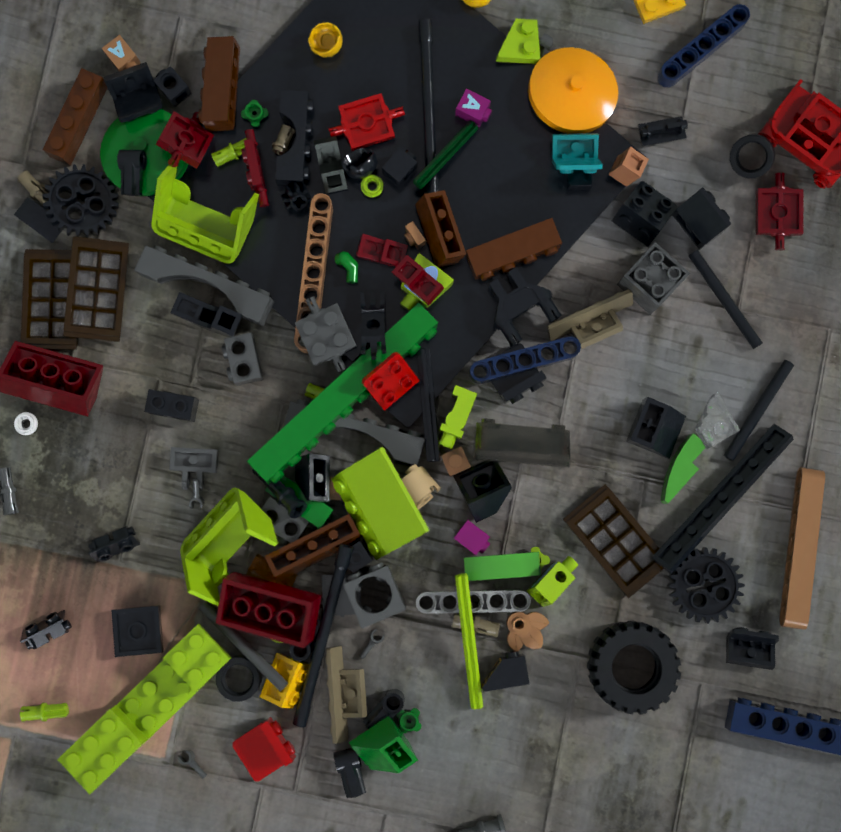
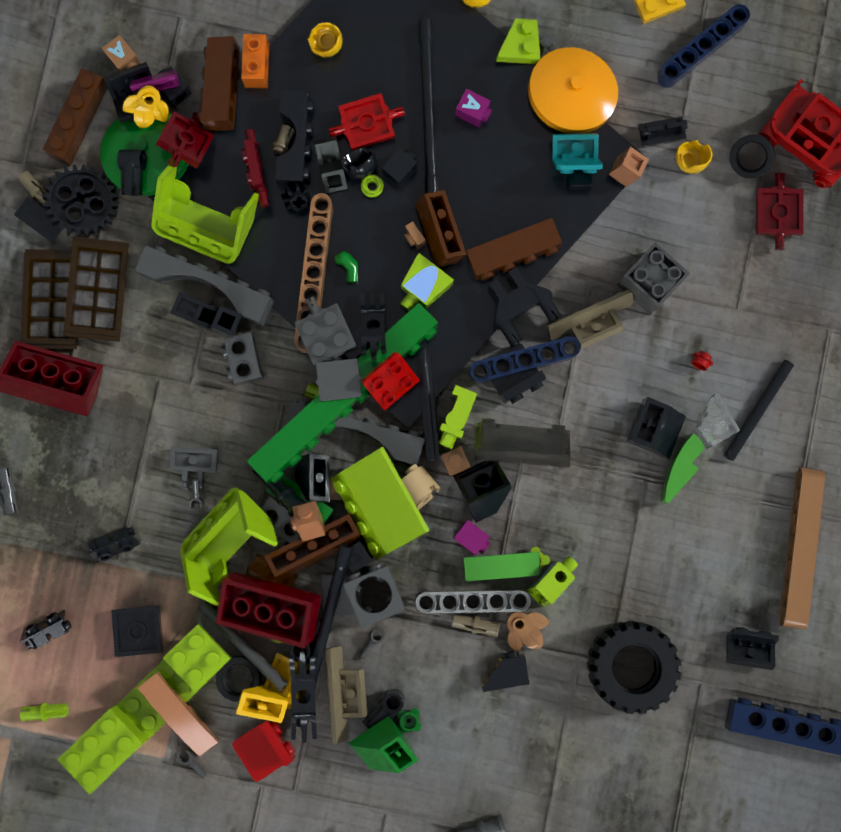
(19, 421): white plate -> none
(146, 110): none -> yellow plate
(159, 81): none -> magenta slope
(171, 405): black brick -> none
(178, 714): none -> nougat slope
(228, 153): lime axle -> none
(252, 107): green plate -> none
(255, 61): none -> orange brick
(262, 704): none -> yellow slope
(303, 710): none -> black piece
(308, 521): none -> nougat brick
(338, 380): none -> dark grey piece
(349, 765): black piece -> none
(380, 250): dark red slope -> none
(417, 280): dark red slope -> none
(445, 154): dark green axle -> none
(469, 641): lime axle -> none
(615, 540): dark brown piece -> none
(644, 213): black bracket -> none
(693, 156): none -> yellow hair
(701, 360): none -> red plate
(702, 218): black slope -> none
(711, 605): black gear -> none
(722, 498): black plate -> none
(725, 299): black piece -> none

